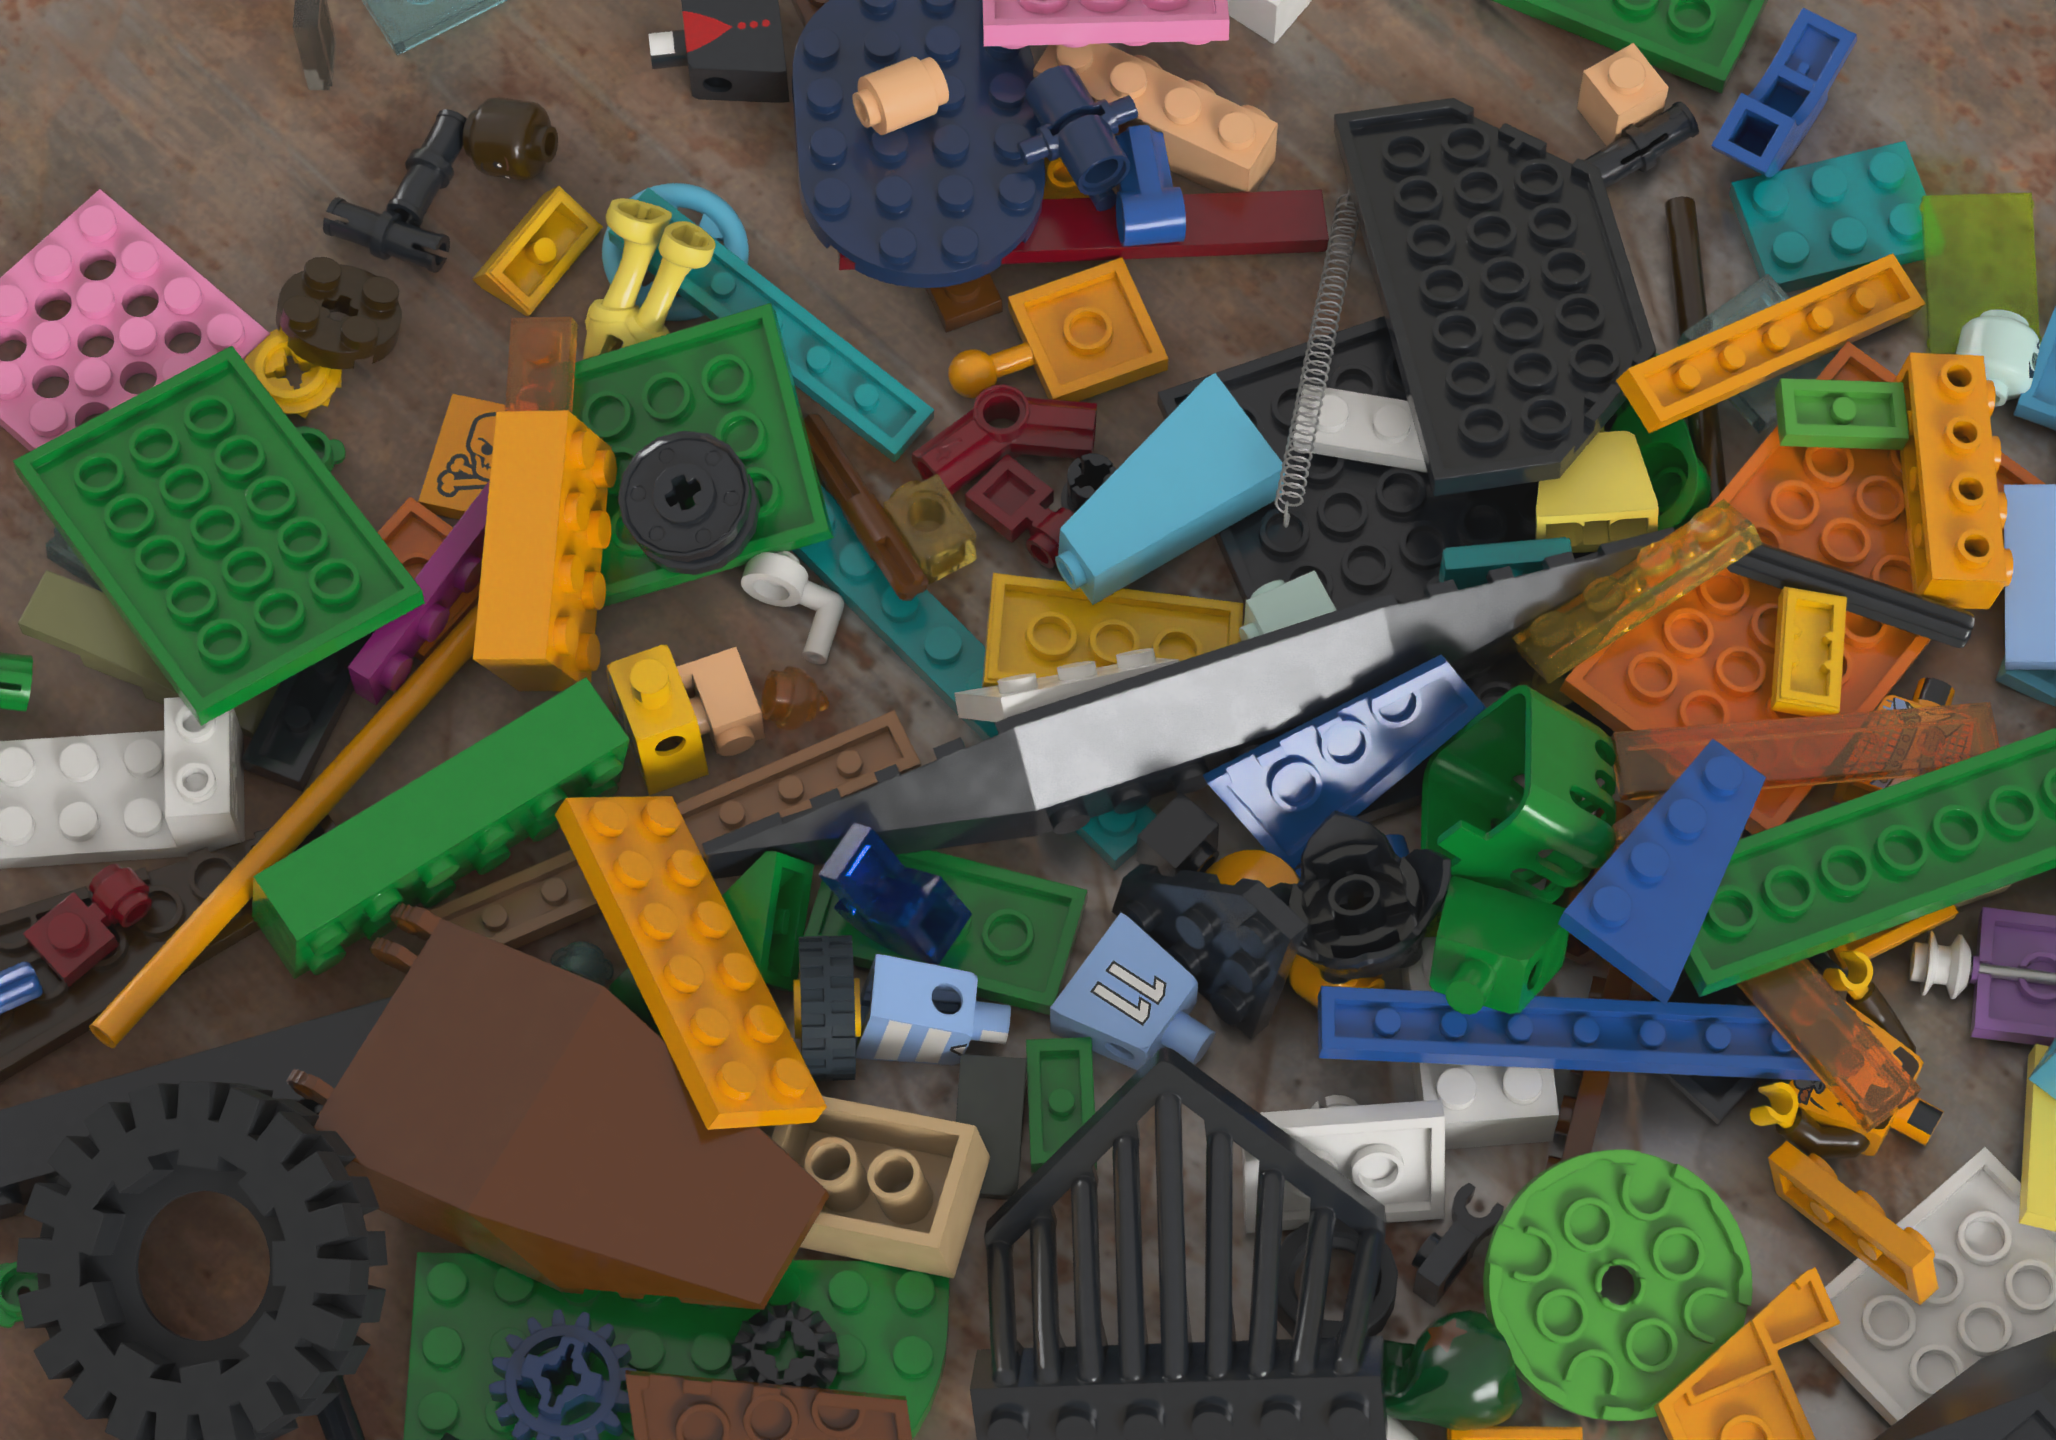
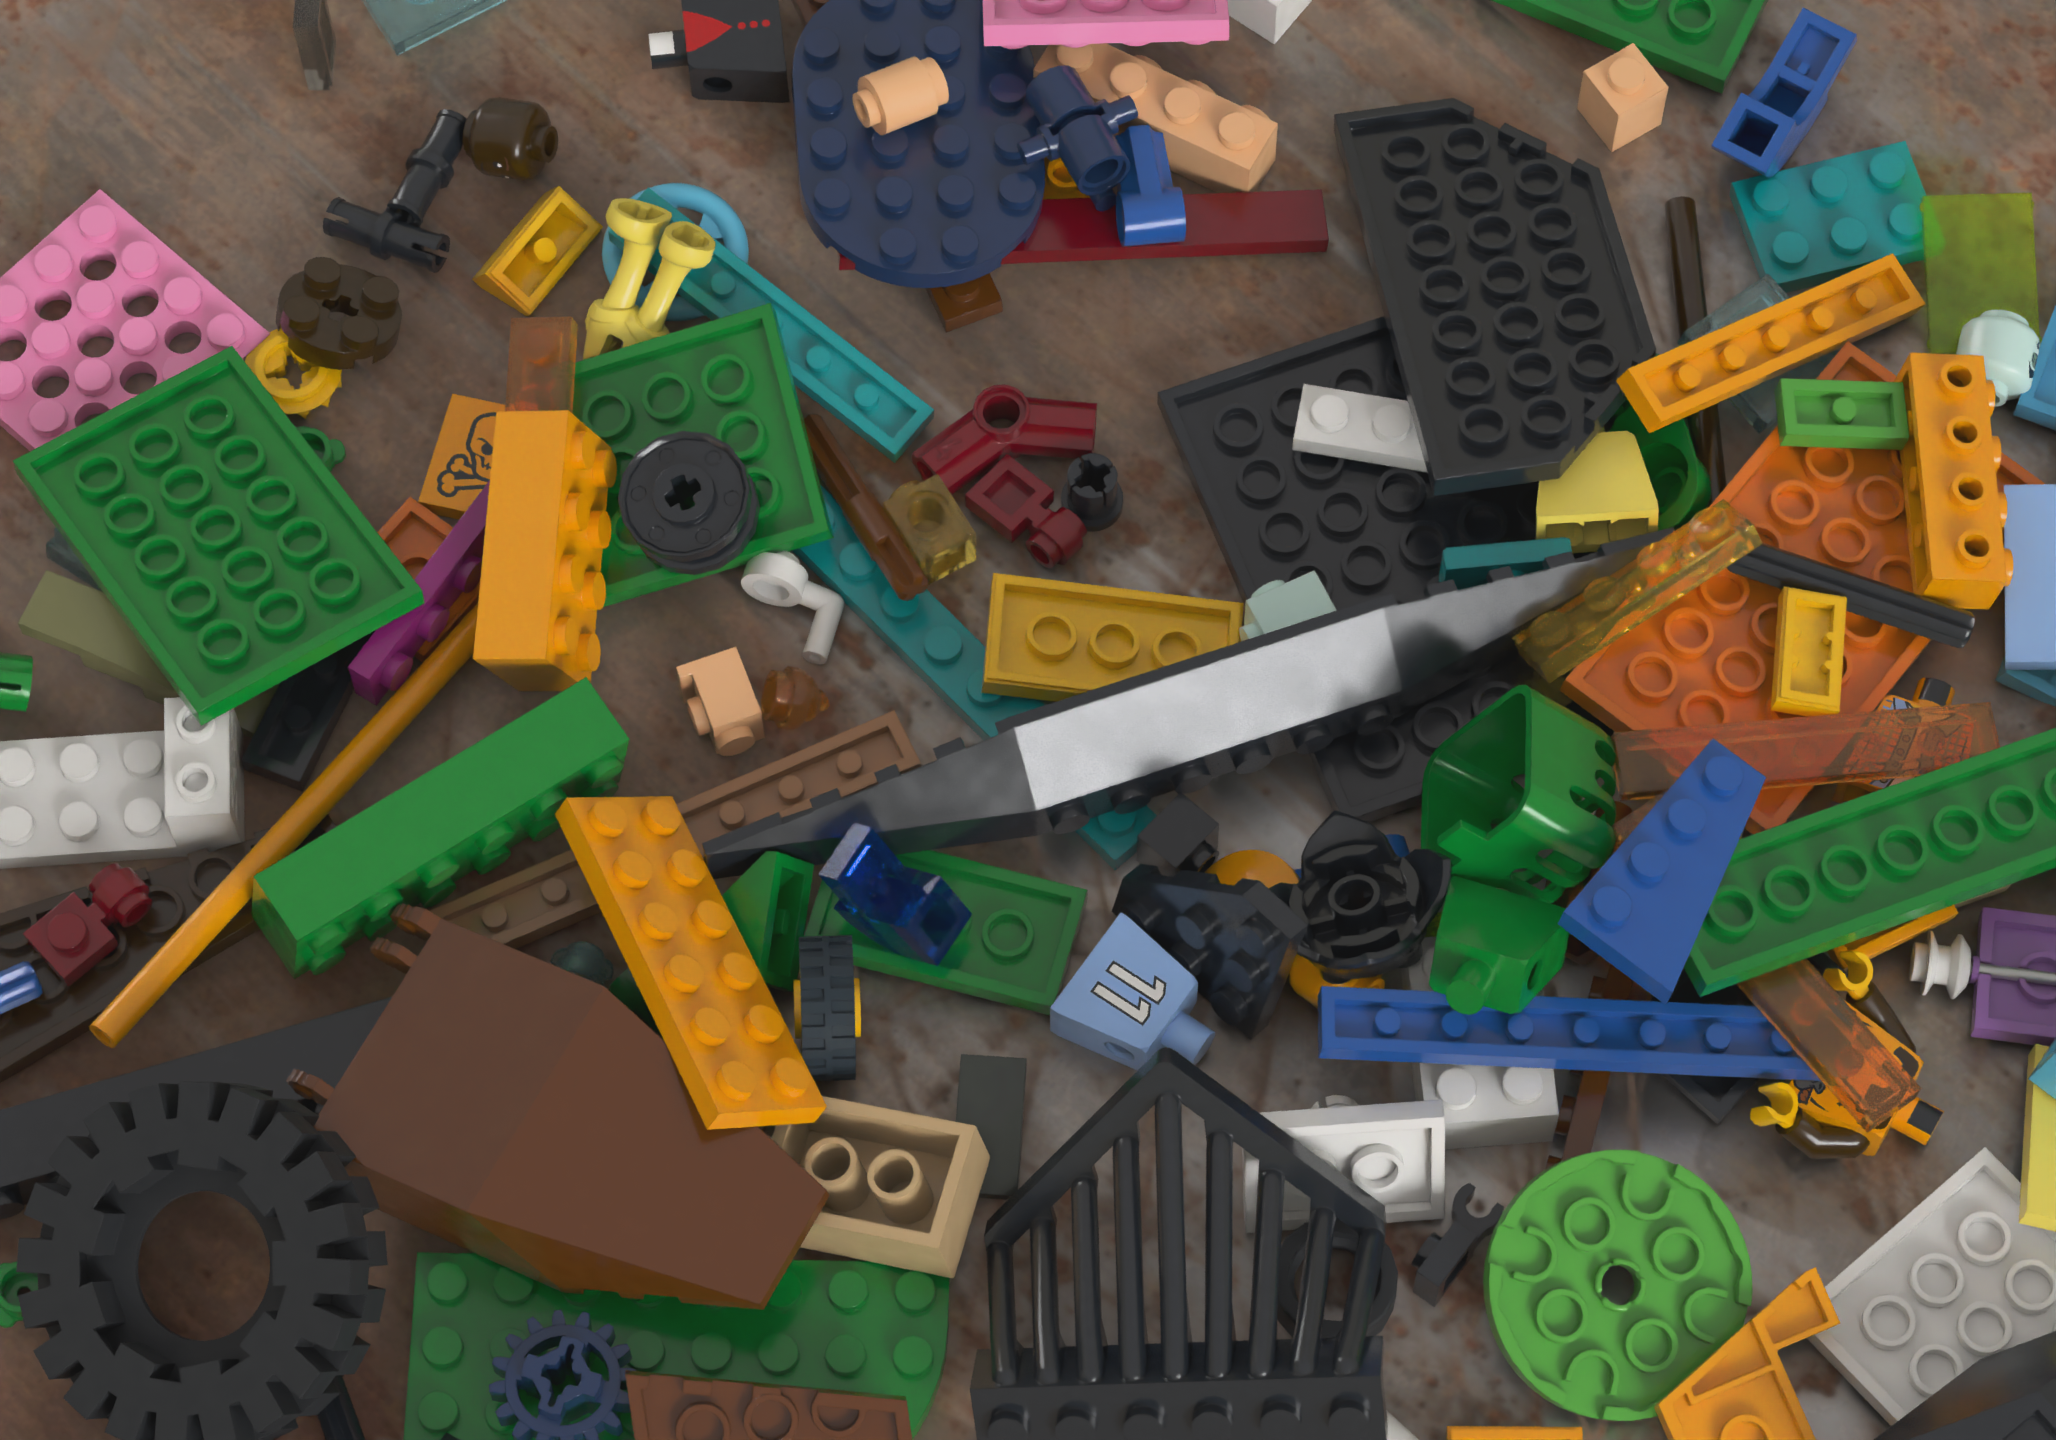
(652, 708): yellow torso -> none
(810, 1335): black gear -> none
(924, 1013): light blue torso -> none
(1026, 692): white wing -> none
(1058, 1093): green plate -> none
(1077, 334): light orange plate -> none
(1172, 493): medium azure slope -> none
(1298, 486): light grey piece -> none
(1343, 756): blue wing -> none
(1453, 1375): dark green piece -> none
(1643, 144): black pin -> none
(1854, 1221): light orange plate -> none

